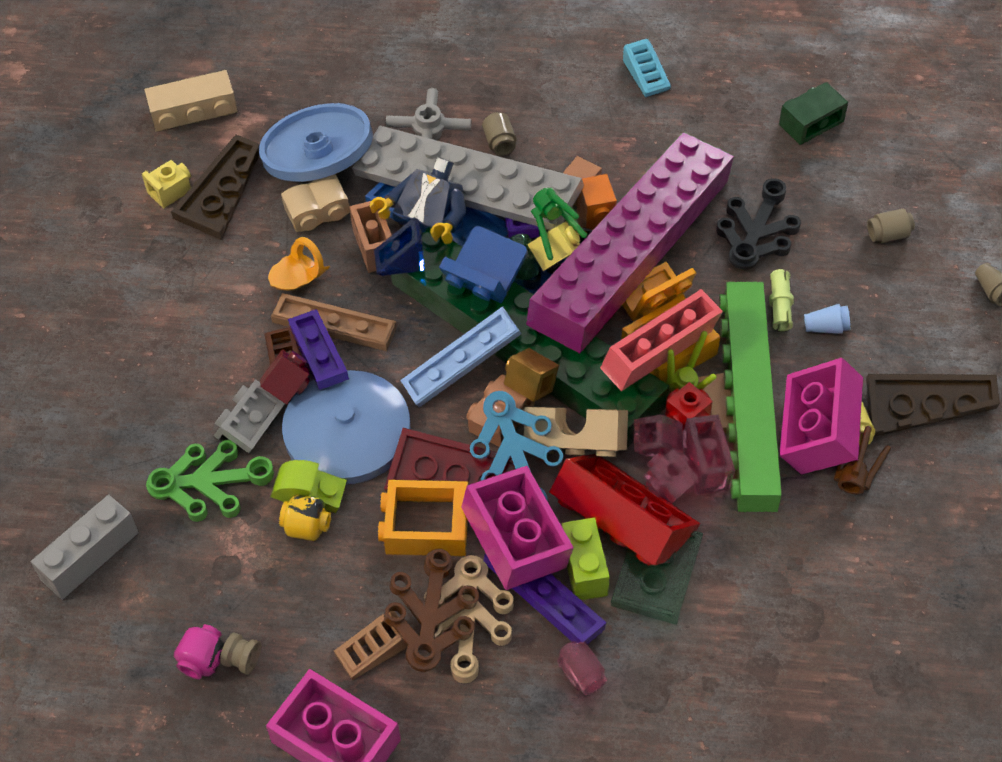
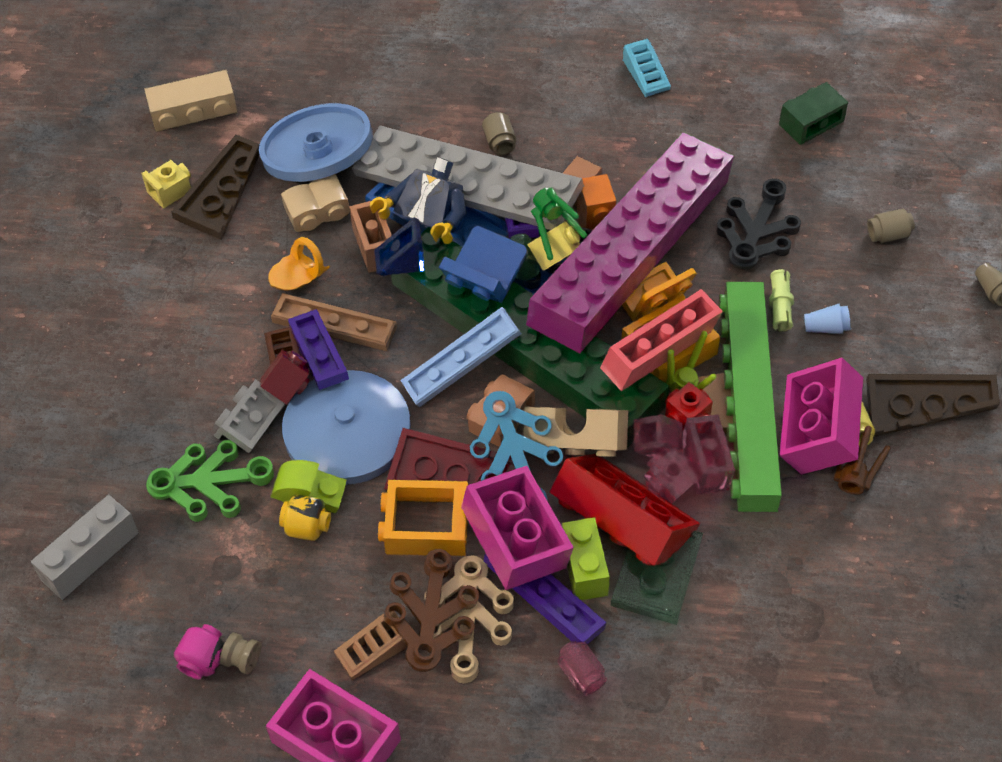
(428, 119): light grey bar -> none
(530, 374): pearl gold brick -> none

